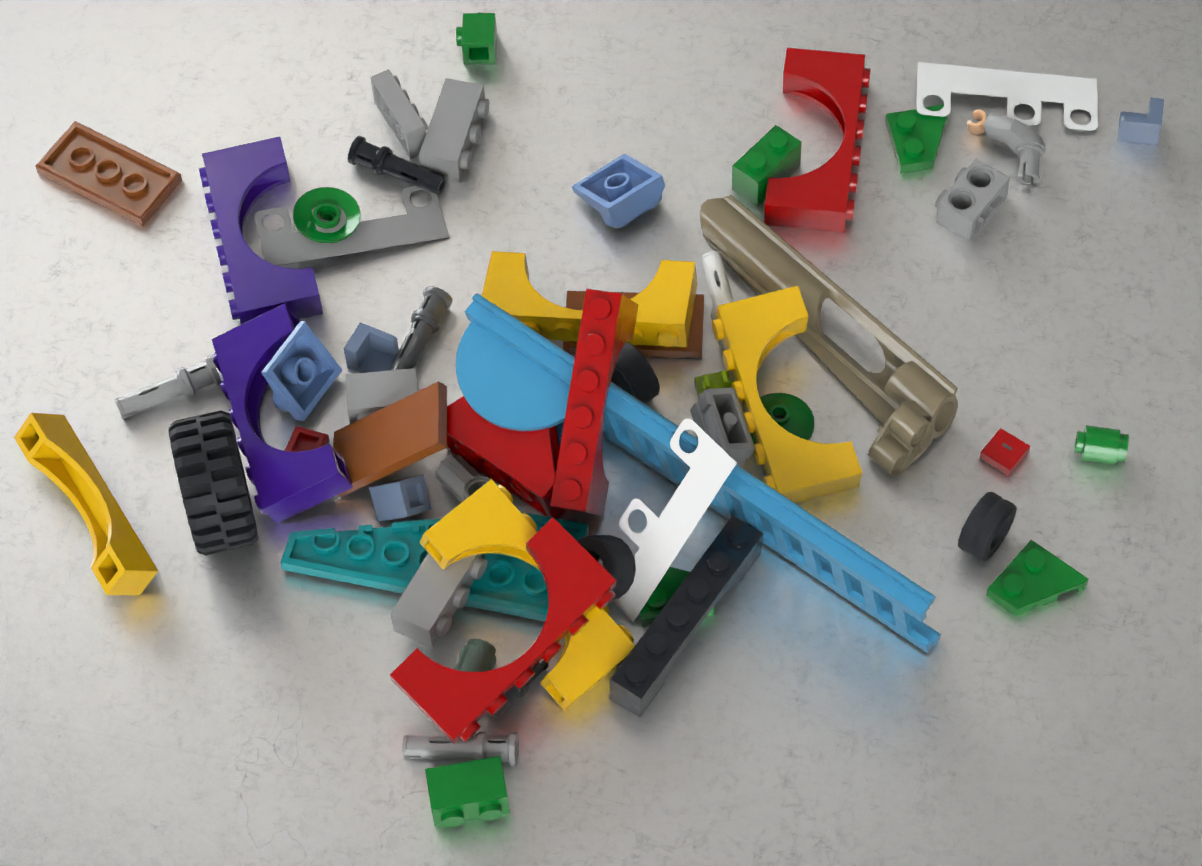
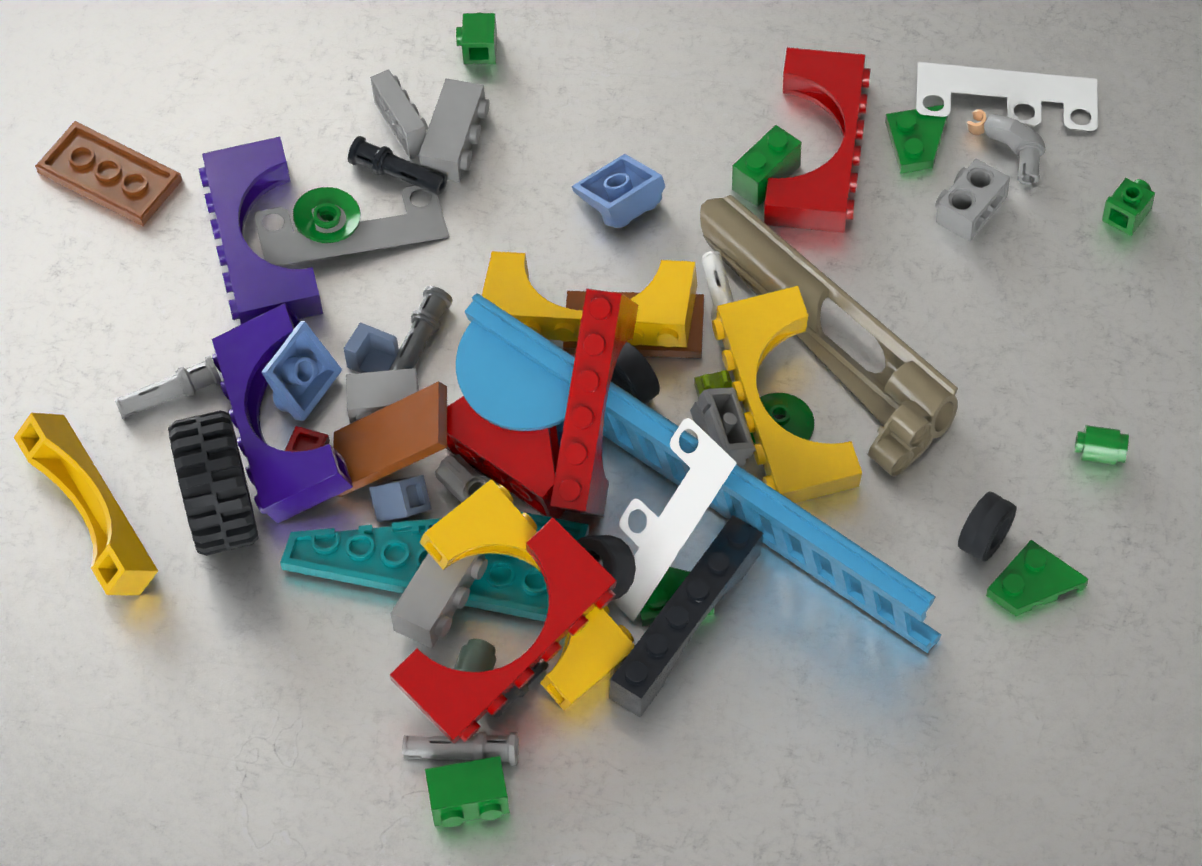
(1004, 452): red tile -> none
(1131, 199): none -> green brick
(1142, 127): sand blue panel -> none

